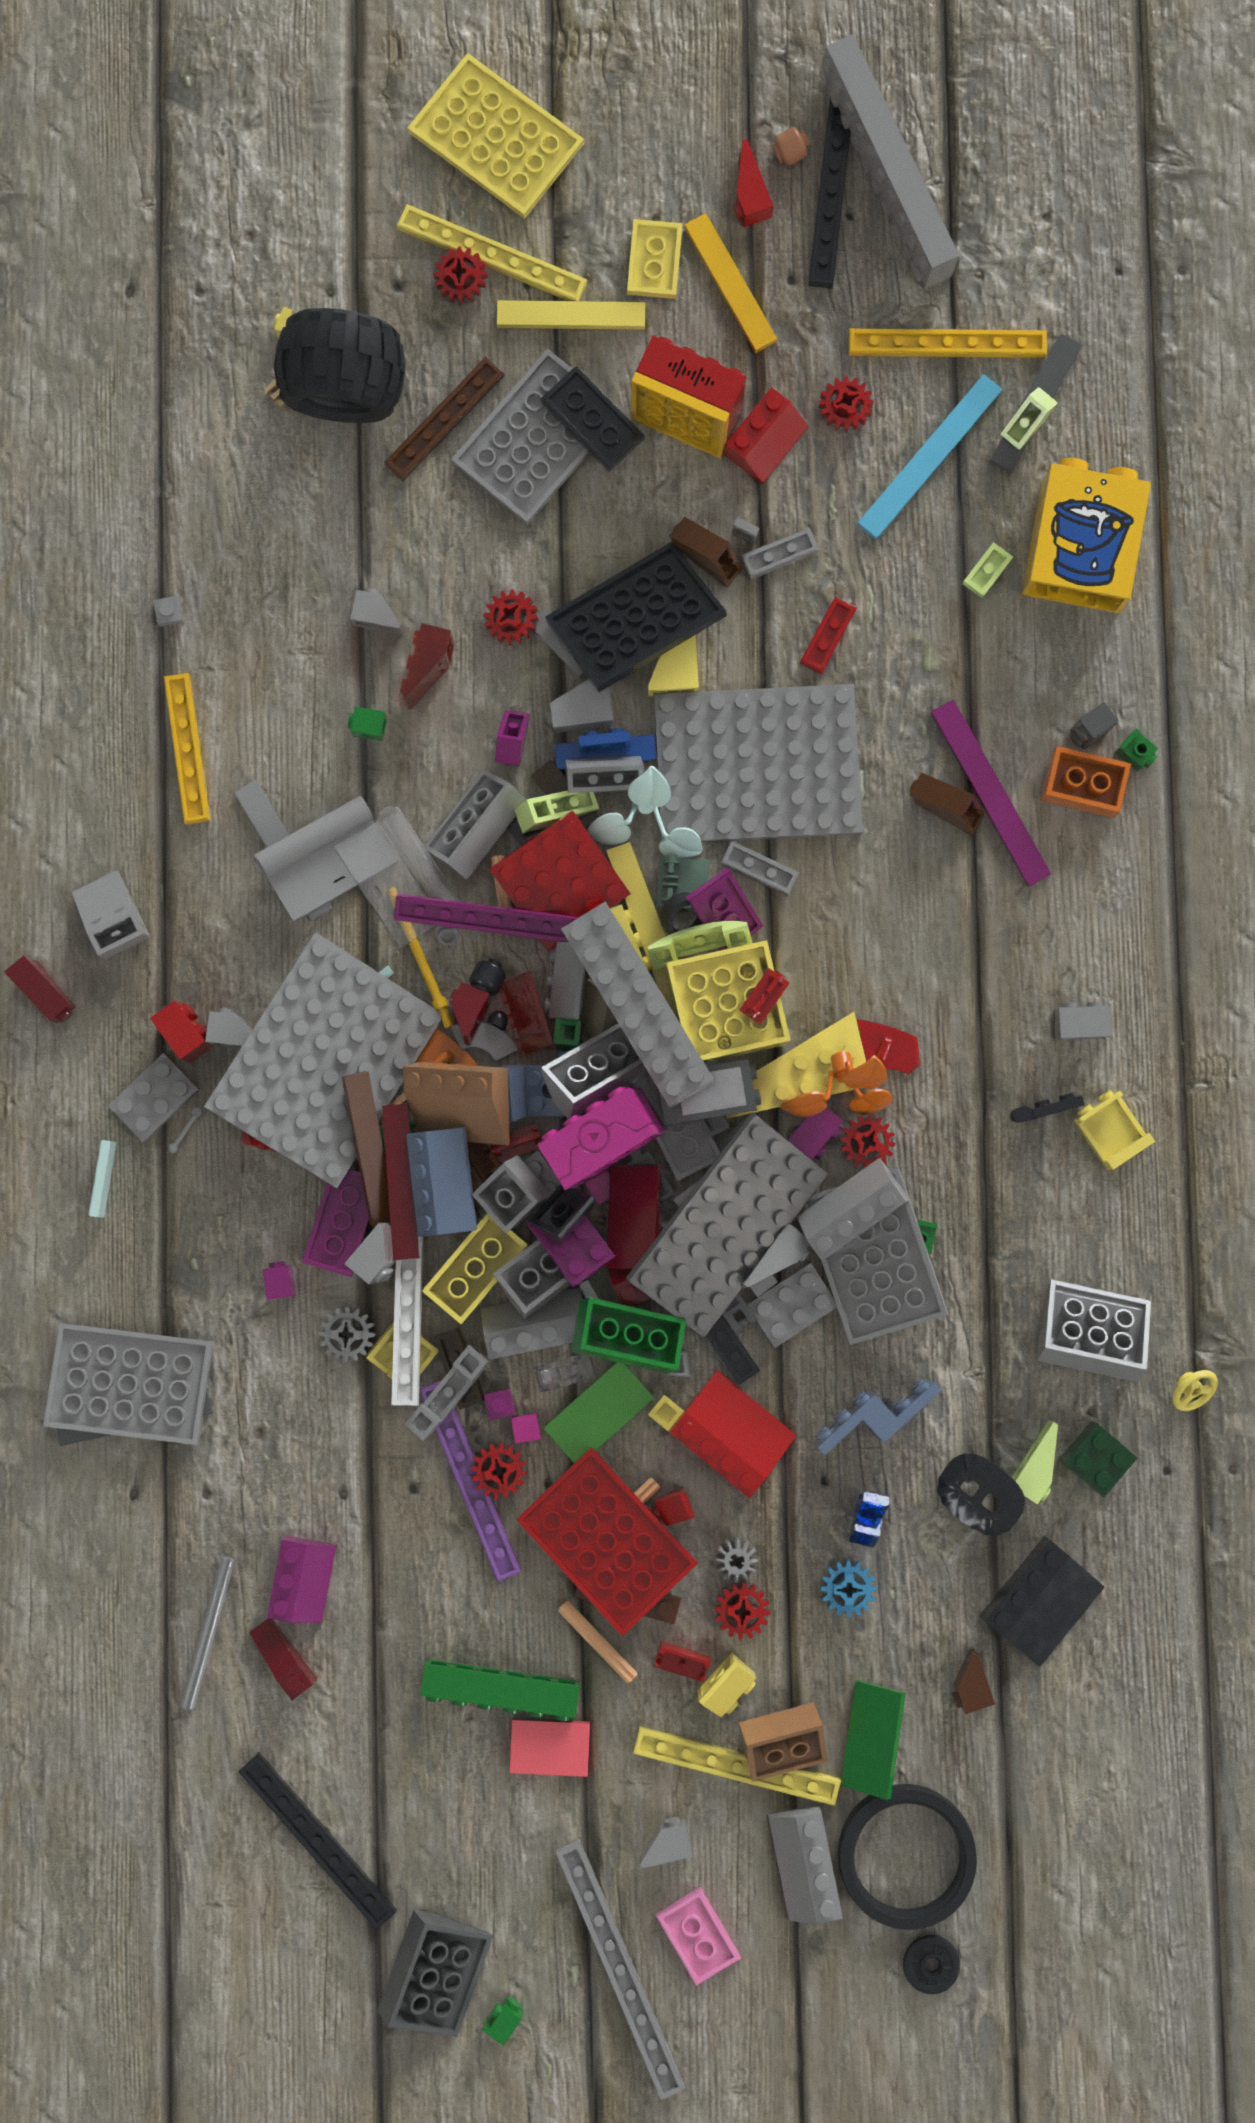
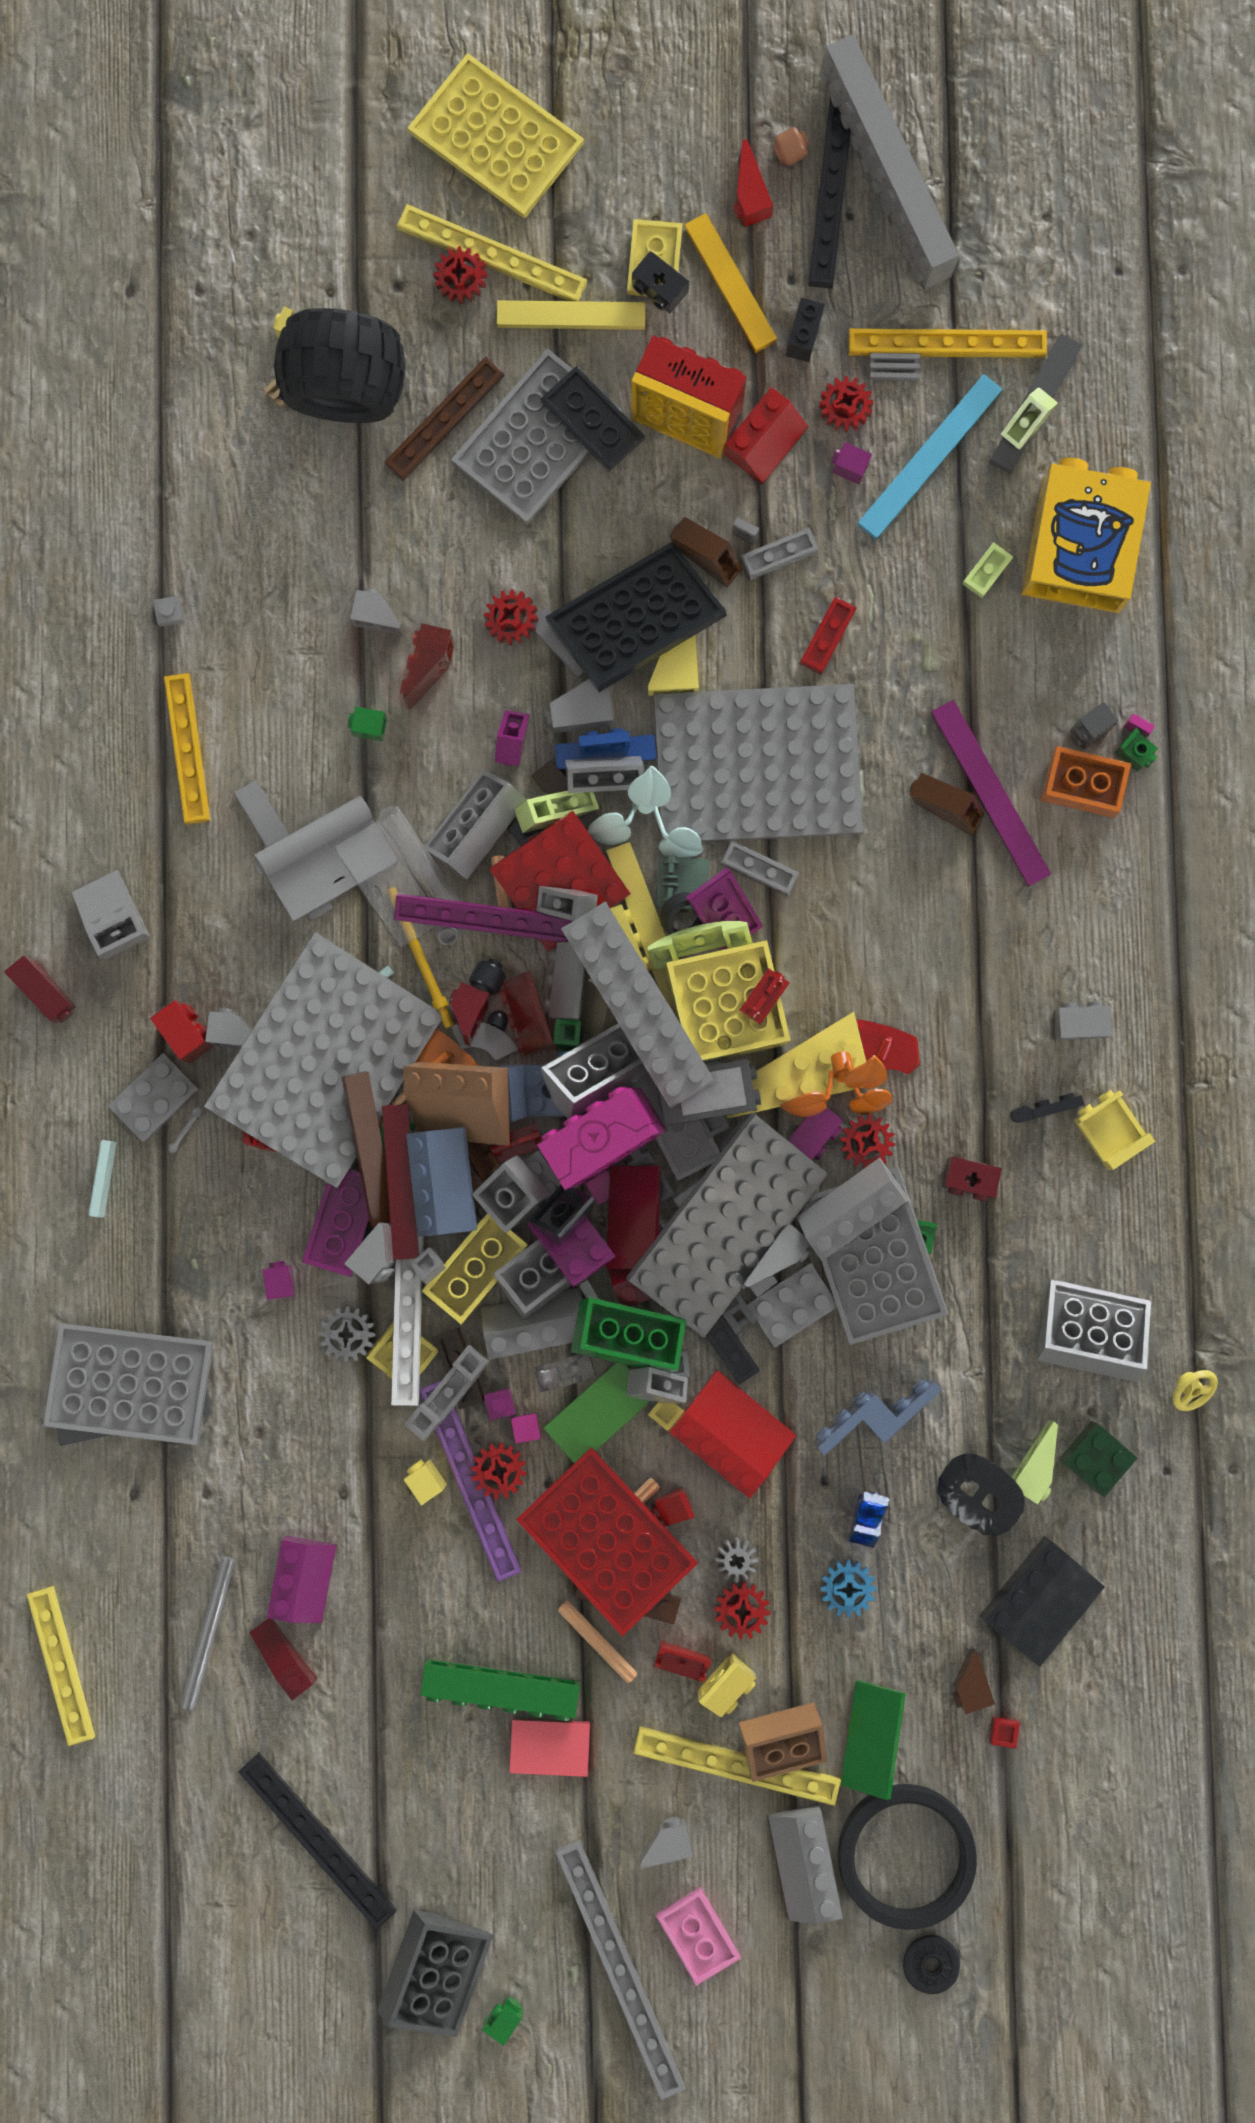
(60, 1666): none -> light yellow tile
(424, 1480): none -> light yellow brick
(428, 1265): none -> light grey plate
(565, 902): none -> light grey slope
(656, 271): none -> black brick
(657, 1385): none -> light grey slope
(805, 329): none -> black brick
(851, 462): none -> magenta brick
(894, 357): none -> light grey tile
(986, 1175): none -> dark red brick
(1004, 1732): none -> red tile
(1141, 724): none -> dark pink tile

